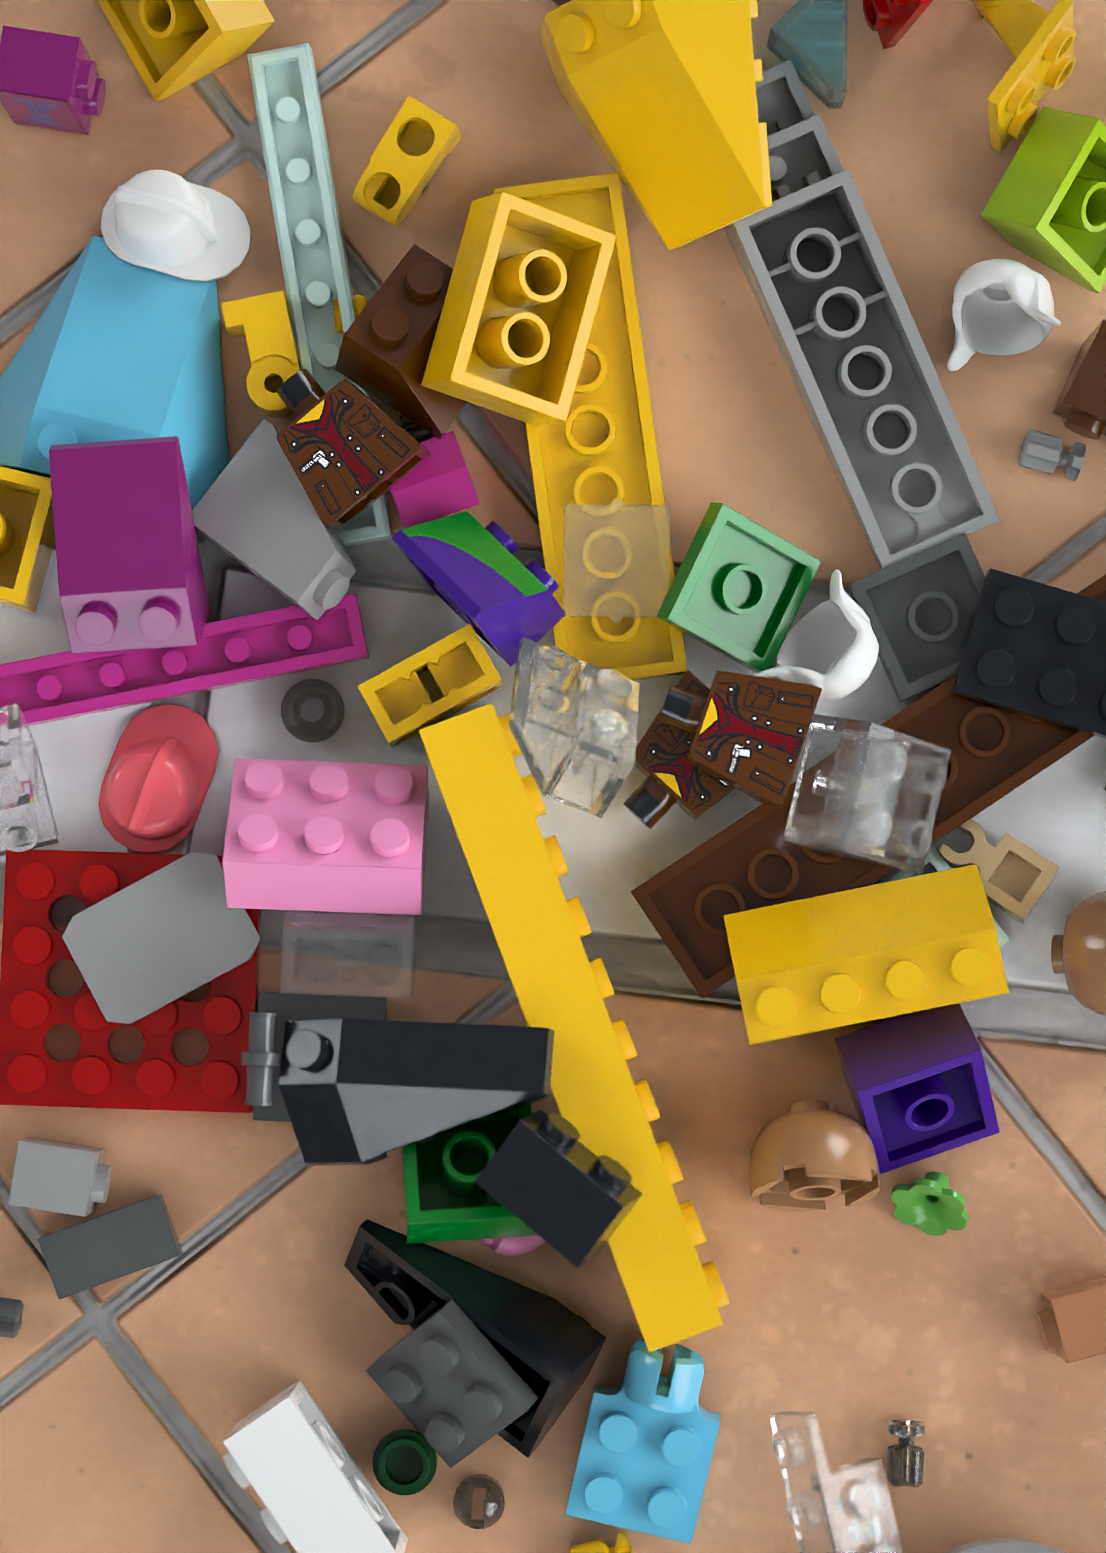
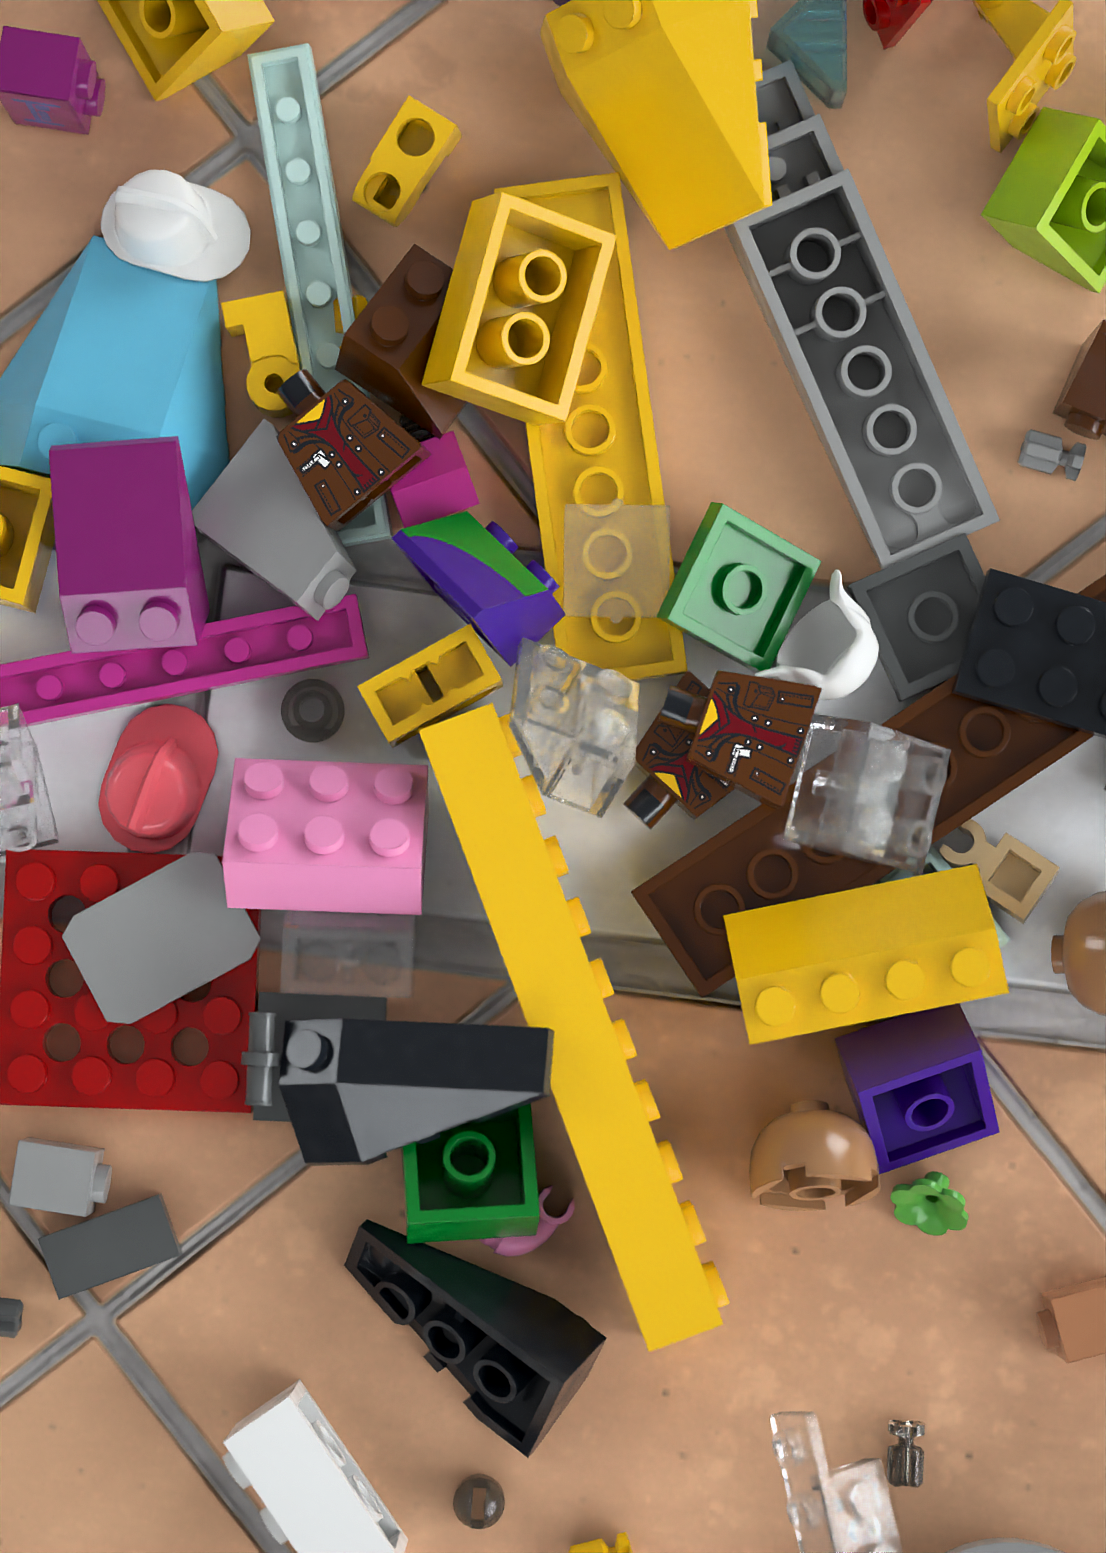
(404, 1462): dark green plate -> none
(452, 1384): dark grey plate -> none
(559, 1186): black brick -> none
(646, 1448): medium azure plate -> none
(1000, 310): white hair -> none

